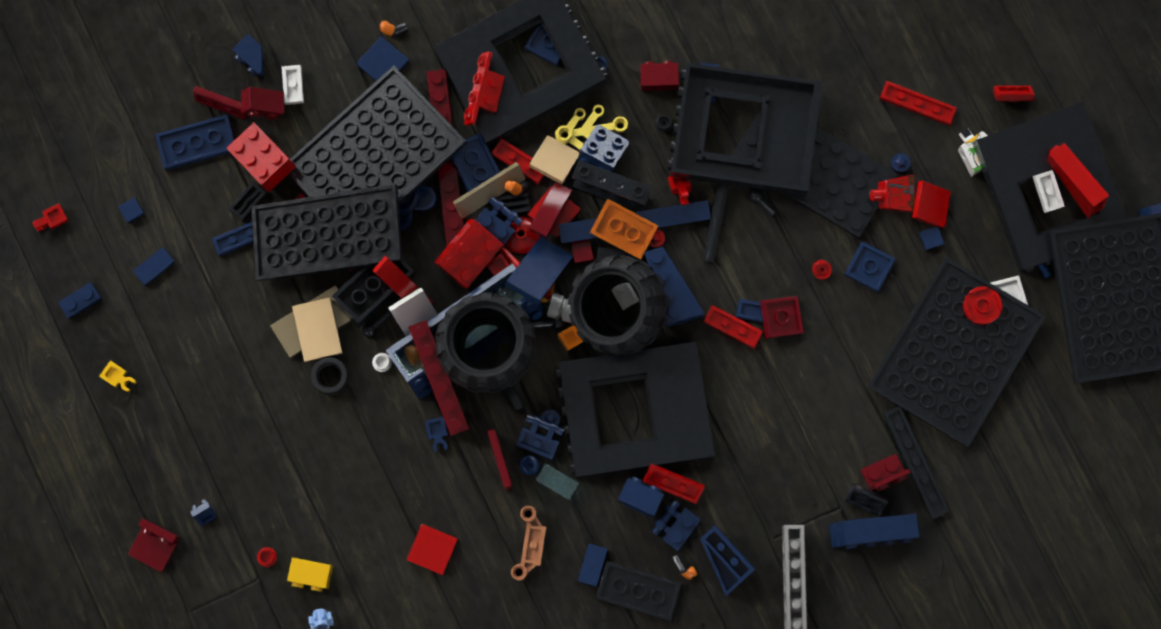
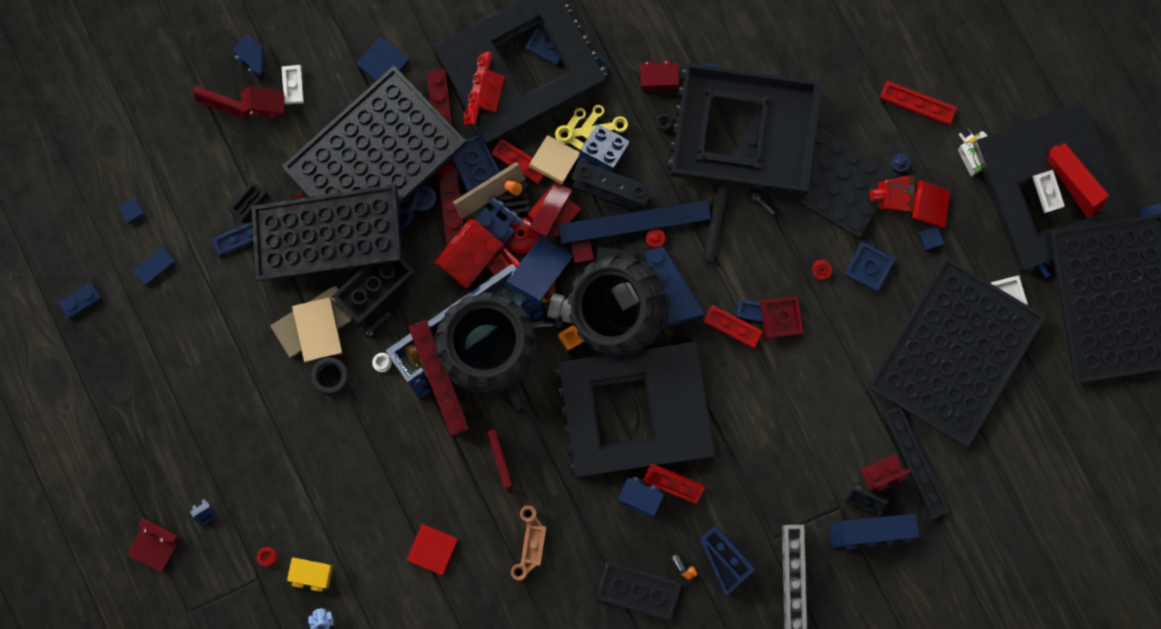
(53, 217): red plate -> none
(116, 375): yellow plate -> none
(195, 142): dark blue tile -> none
(261, 157): brick -> none
(391, 30): arm -> none
(395, 278): red tile -> none
(412, 310): white tile -> none
(437, 430): dark blue plate -> none
(529, 465): dark blue tile -> none
(538, 442): dark blue plate -> none
(551, 416): dark blue tile -> none
(557, 481): clear light blue plate -> none
(592, 565): dark blue tile -> none
(623, 229): orange plate -> none
(680, 529): dark blue plate -> none
(681, 187): red plate -> none
(982, 305): red tile -> none
(1013, 93): red plate -> none

